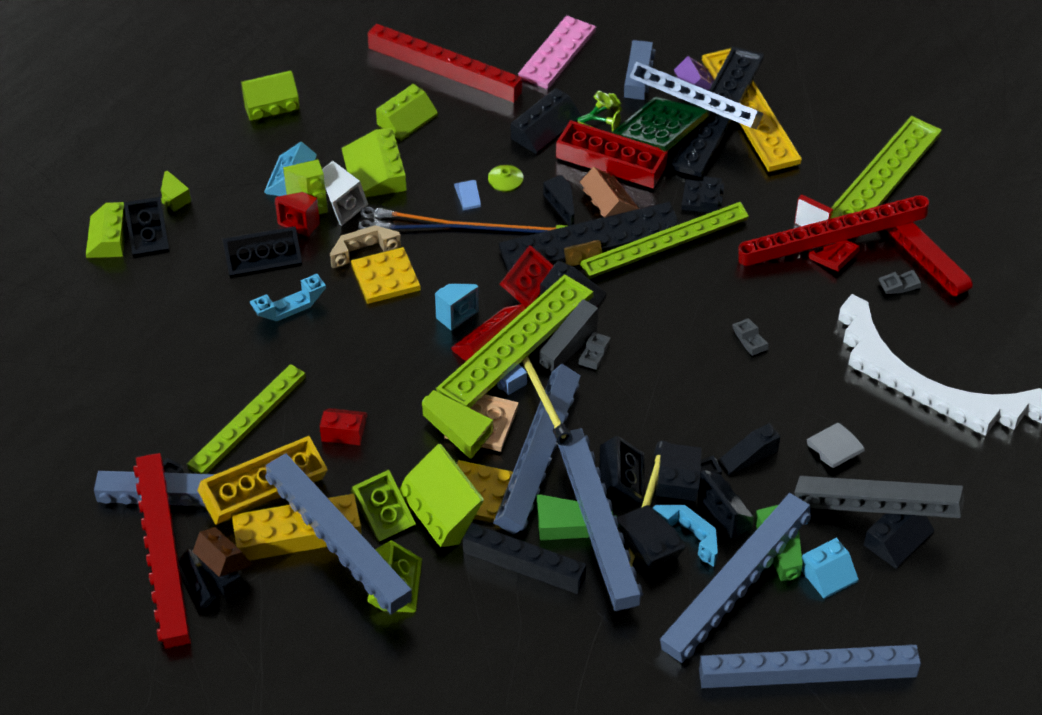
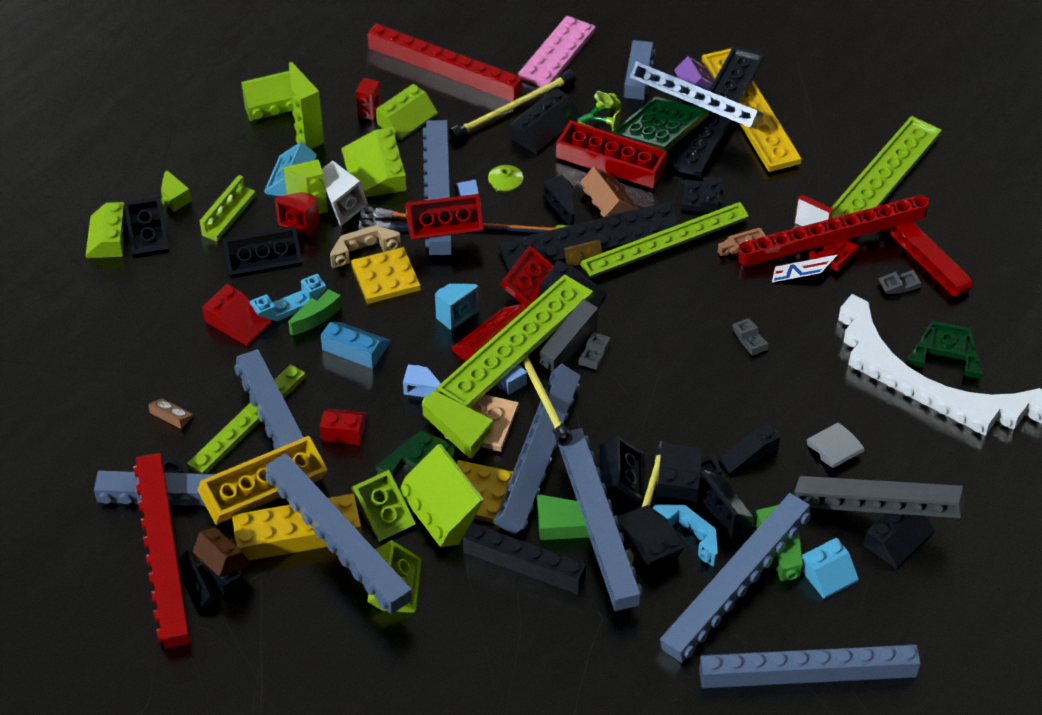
(170, 413): none -> nougat slope
(226, 209): none -> lime fence
(234, 315): none -> red slope
(267, 399): none -> sand blue brick
(306, 109): none -> lime slope
(315, 312): none -> bright green slope
(353, 343): none -> dark azure slope
(368, 98): none -> red brick
(414, 451): none -> dark green wing
(419, 381): none -> light blue slope
(437, 176): none -> sand blue brick
(444, 216): none -> red slope
(460, 130): none -> light yellow hose
(732, 243): none -> nougat hinge
(801, 268): none -> white sticker
(950, 342): none -> dark green wing

